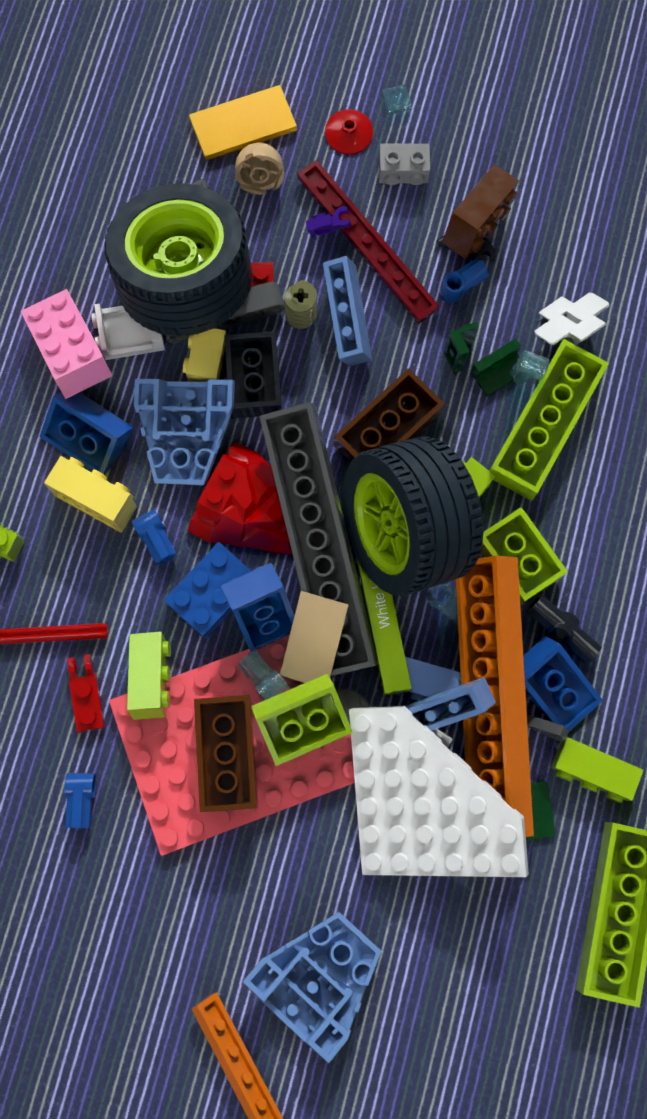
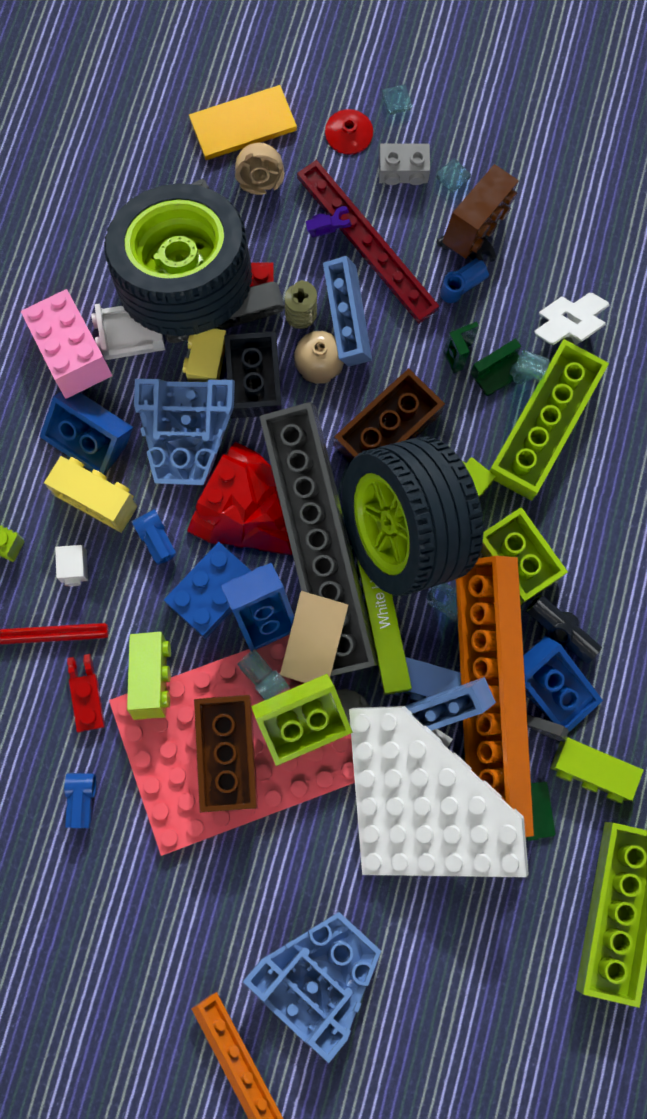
(71, 564): none -> white brick
(318, 357): none -> tan cylinder
(453, 175): none -> clear light blue tile

